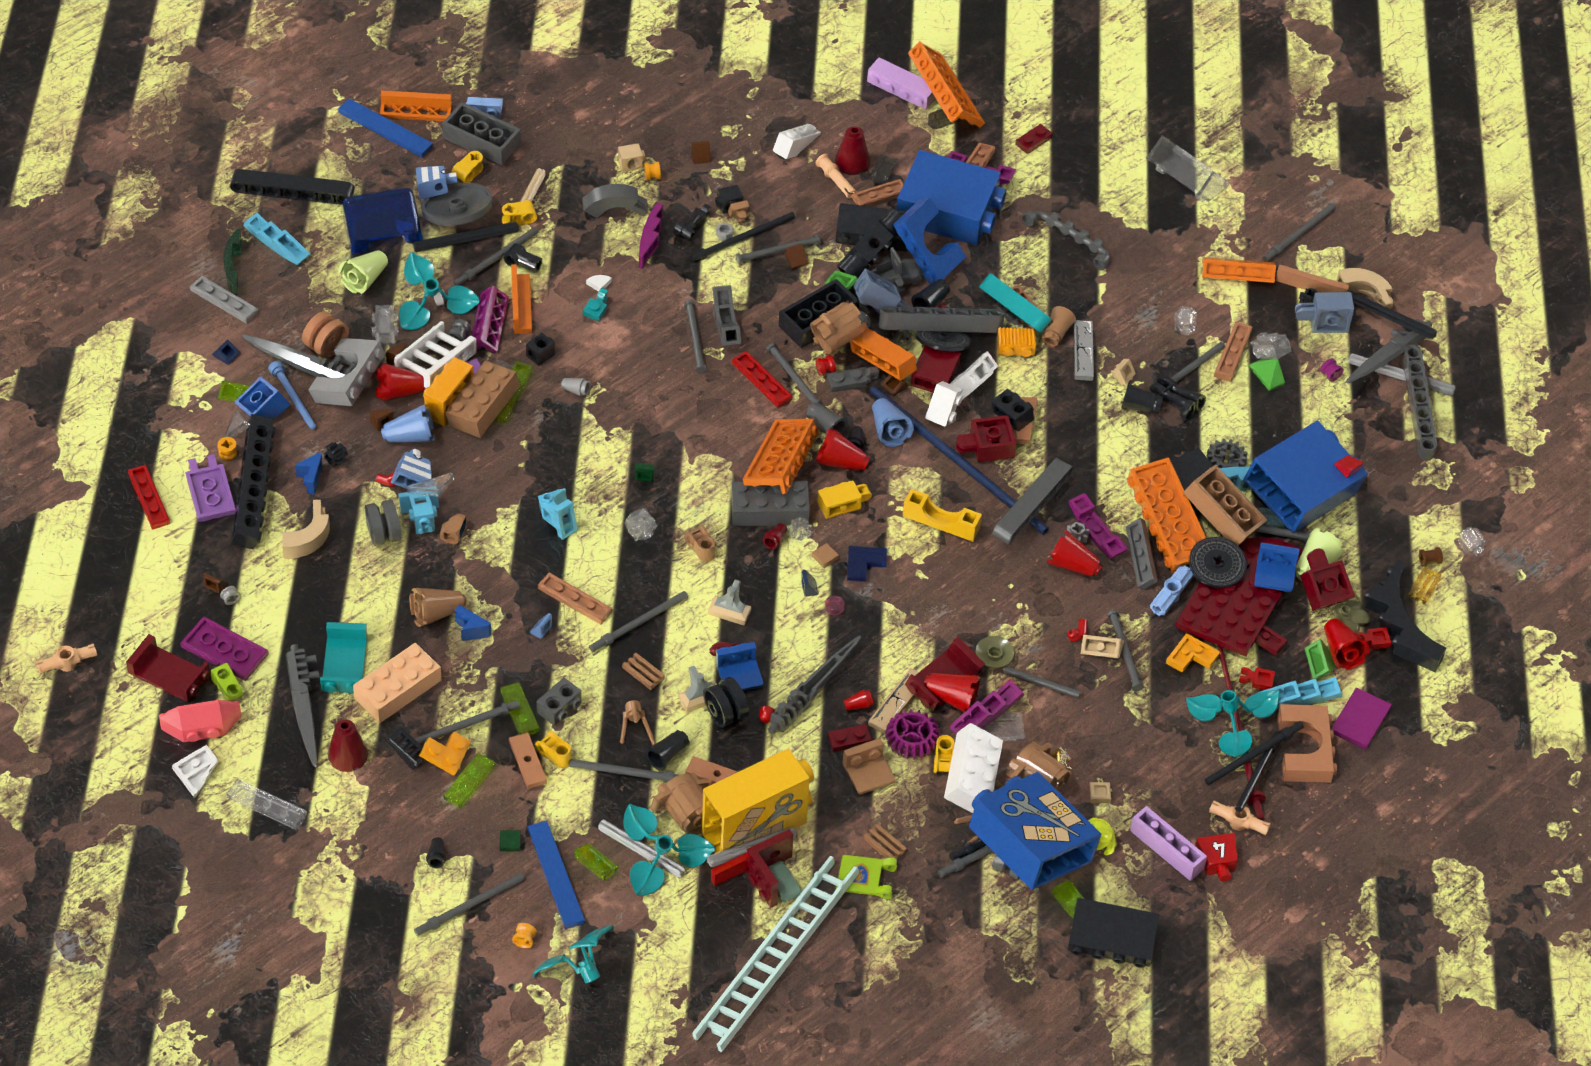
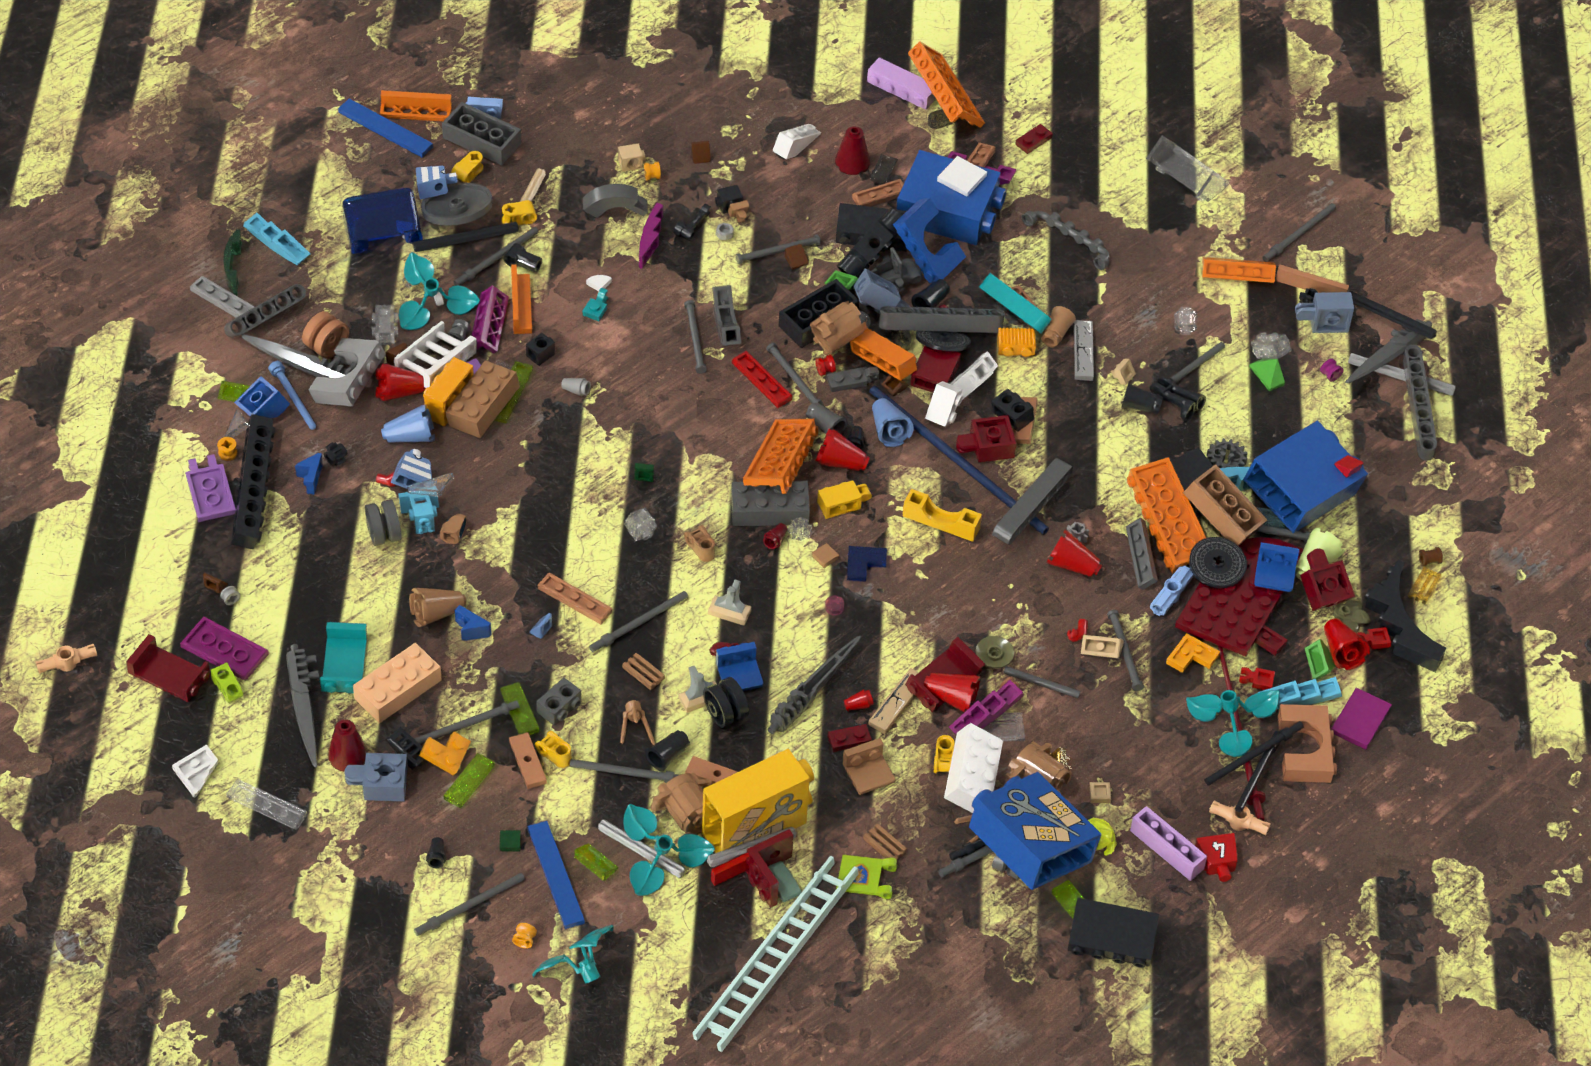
(148, 497): red tile -> none
(200, 720): coral wedge -> none
(226, 352): dark blue slope -> none
(272, 307): none -> dark grey beam
(291, 186): black beam -> none
(308, 540): tan arch -> none
(362, 271): yellowish green cone -> none
(380, 417): reddish brown slope -> none
(380, 785): none -> sand blue brick
(554, 507): medium azure tile -> none
(703, 253): black bar -> none
(765, 713): red hinge -> none
(808, 584): slope -> none
(831, 171): light nougat pin -> none
(913, 727): magenta gear -> none
(962, 176): none -> white tile
(1098, 532): magenta slope -> none
(1233, 351): nougat tile -> none
(1368, 283): tan arch -> none
(1472, 541): clear head -> none

